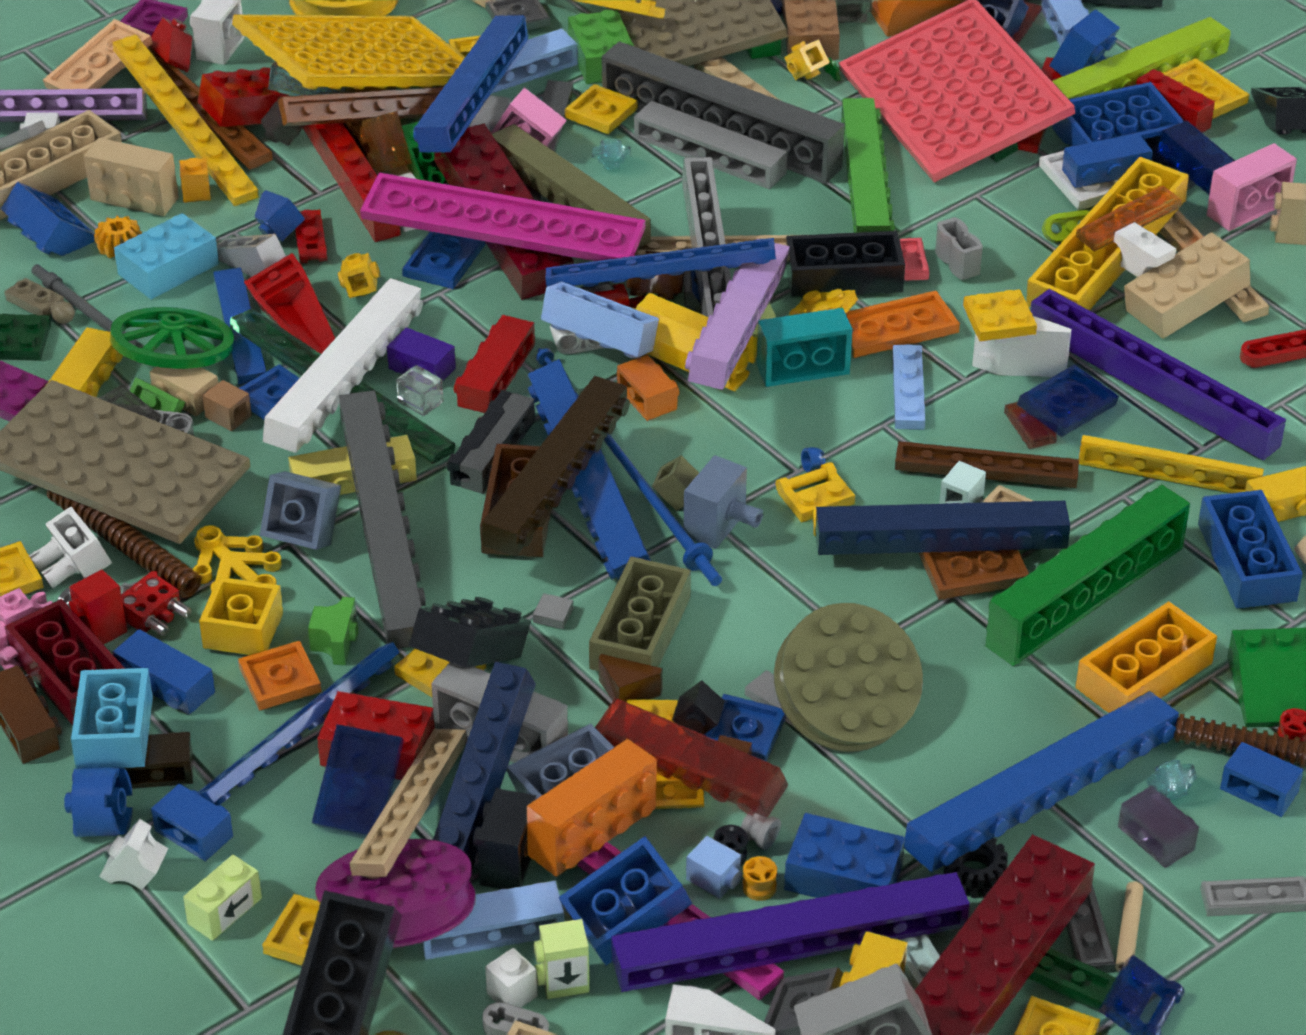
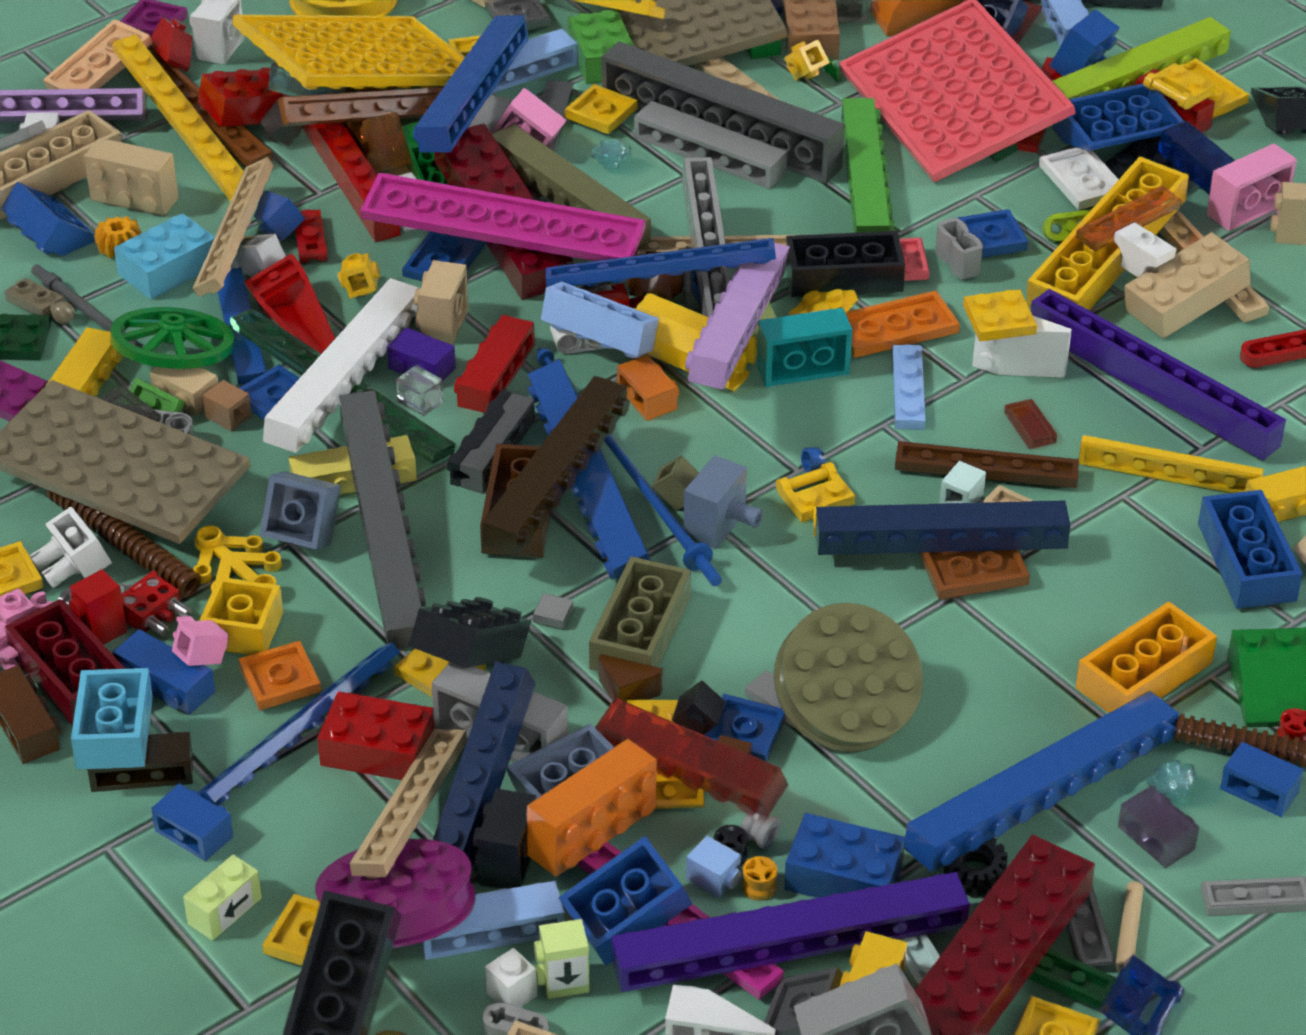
(99, 802): blue brick -> none
(134, 857): white brick -> none
(195, 180): light orange brick -> none
(199, 641): none -> bright pink brick
(233, 228): none -> tan plate
(334, 629): bright green brick -> none
(357, 779): clear blue plate -> none
(442, 301): none -> tan brick
(997, 232): none -> blue plate
(1067, 400): clear blue plate -> none
(1086, 575): green brick -> none
(1103, 159): blue brick -> none
(1180, 85): none -> yellow plate

